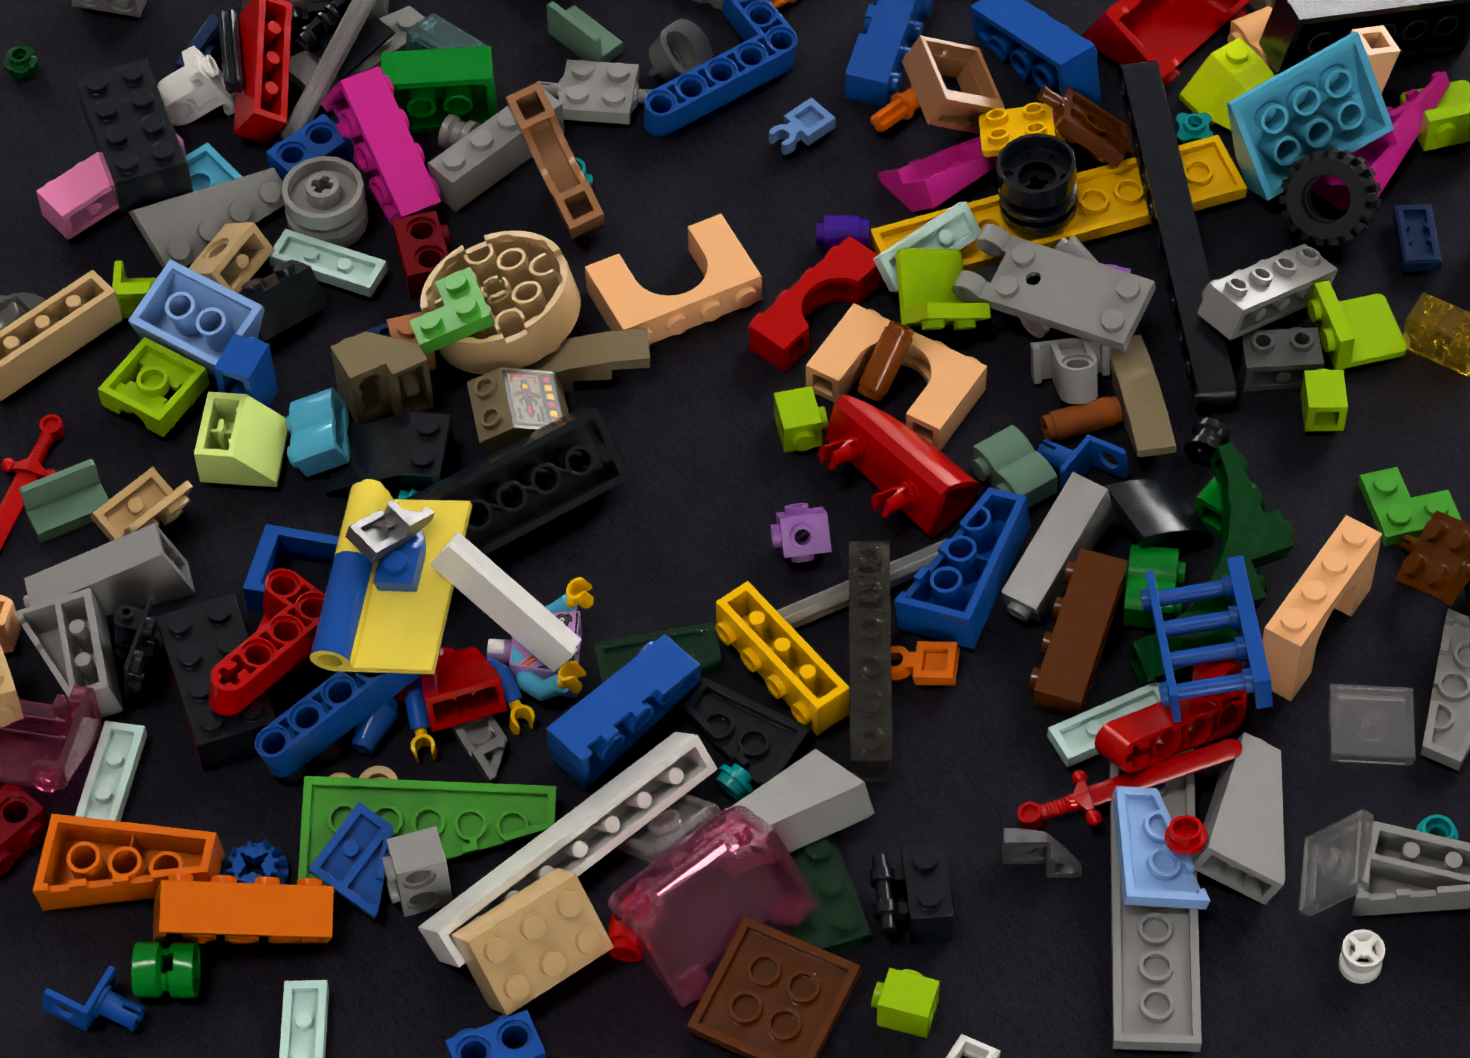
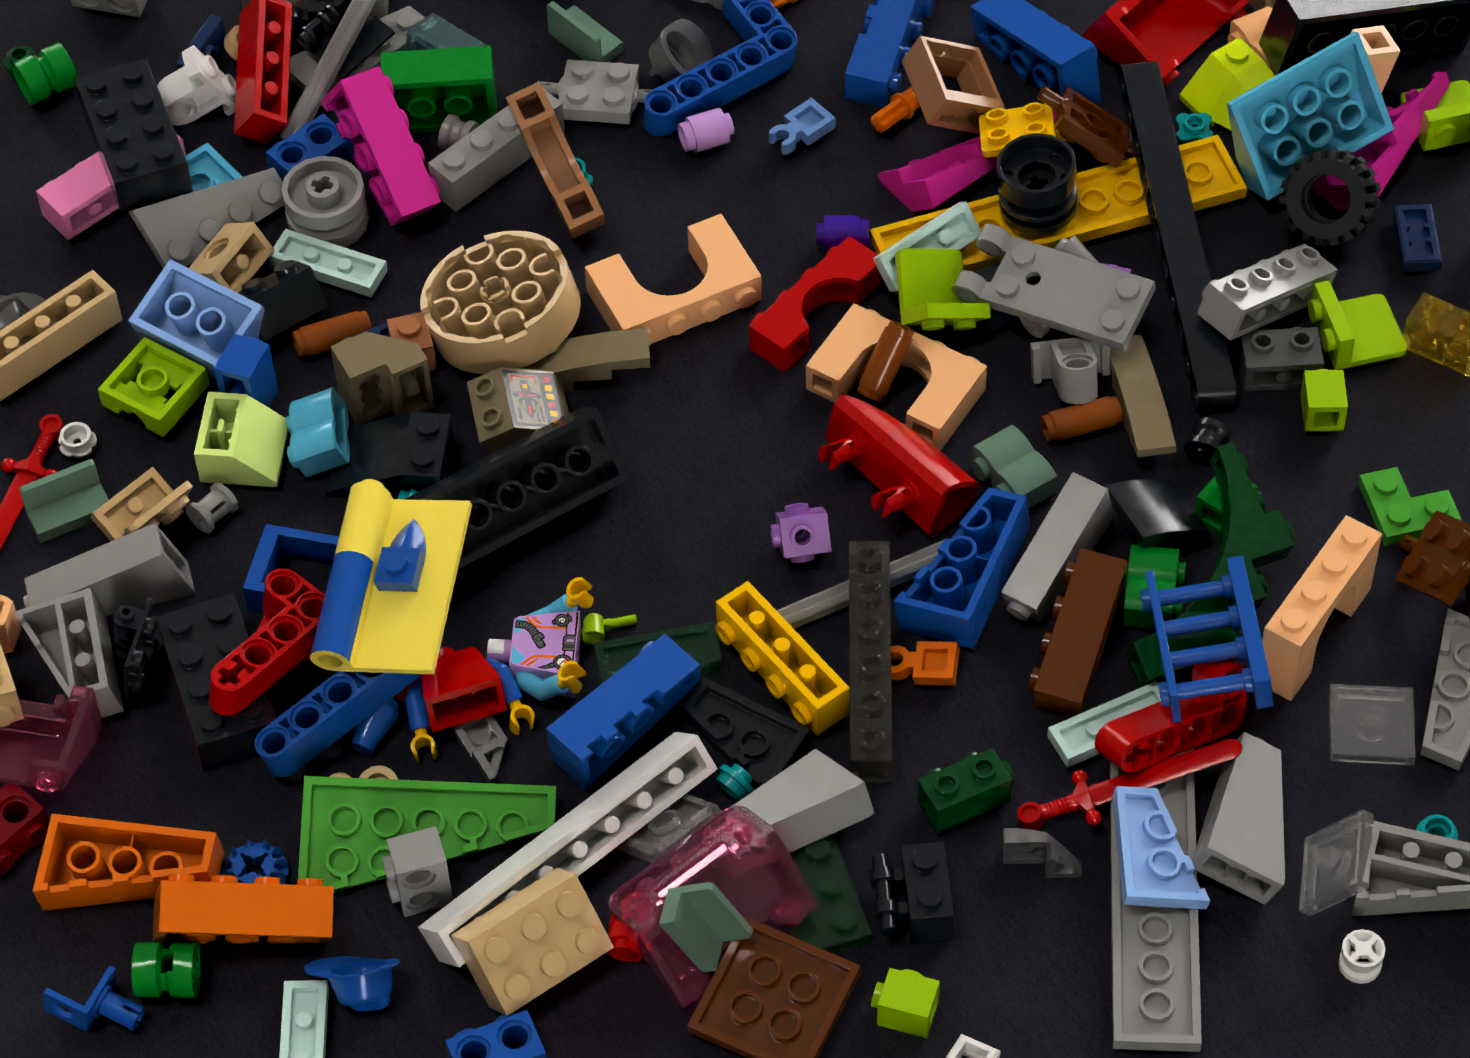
(40, 75): none -> green wheel
(74, 433): none -> white plate
(112, 771): light aqua plate -> none
(129, 290): lime panel -> none
(212, 507): none -> light grey bush
(231, 51): black axle -> none
(321, 335): none -> dark orange piece
(354, 859): blue wing -> none
(357, 981): none -> blue piece
(387, 530): flat silver slope -> none
(420, 247): dark red brick -> none
(461, 316): bright green plate -> none
(506, 602): white panel -> none
(596, 625): none -> lime hand
(700, 921): none -> sand green panel
(705, 130): none -> lavender brick
(799, 419): lime brick -> none
(965, 789): none -> dark green brick
(1084, 458): blue bracket -> none
(1186, 835): red plate -> none

